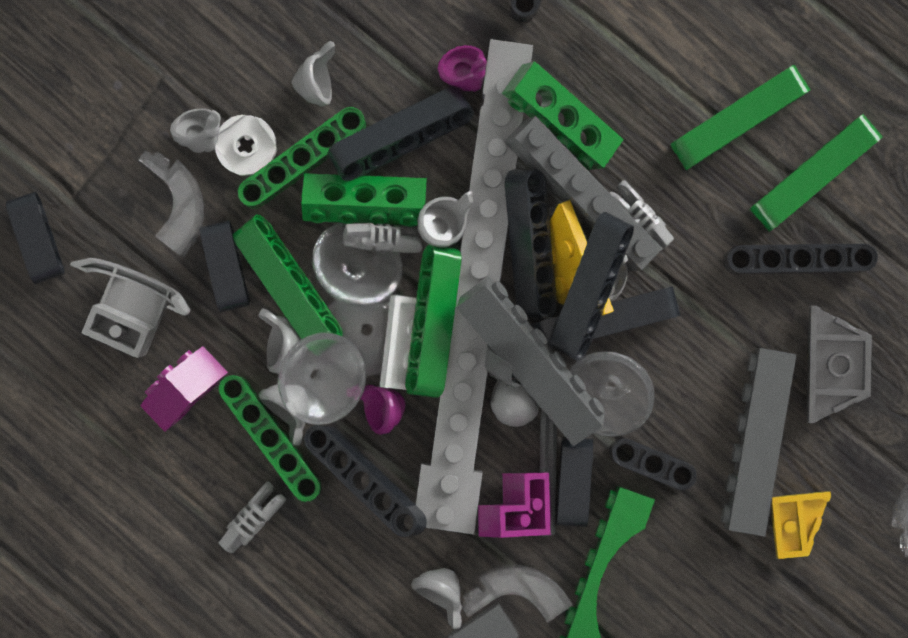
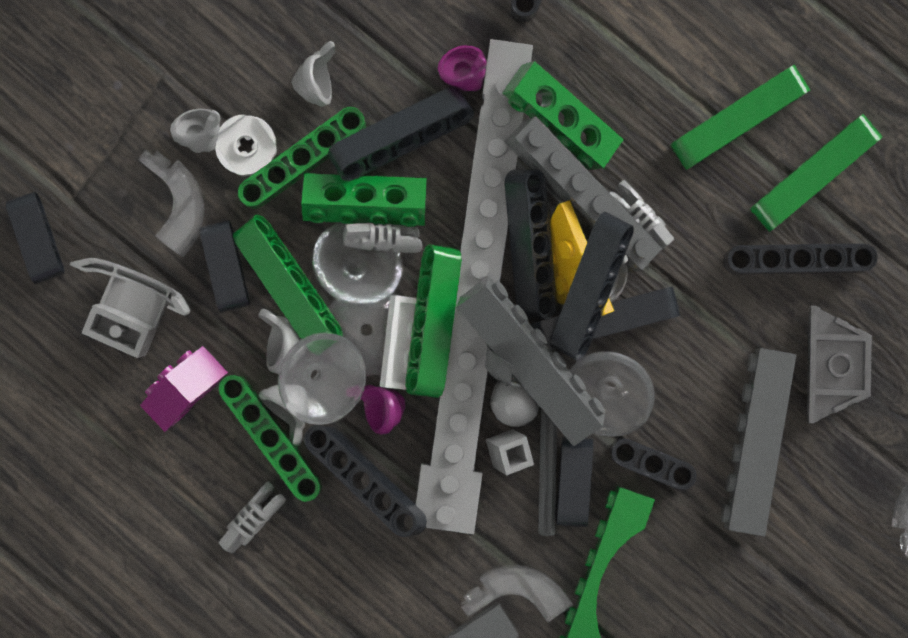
(443, 589): light grey hat -> none
(444, 219): light grey hat -> none
(509, 452): none -> light grey brick
(523, 509): magenta brick -> none
(796, 522): yellow wing -> none

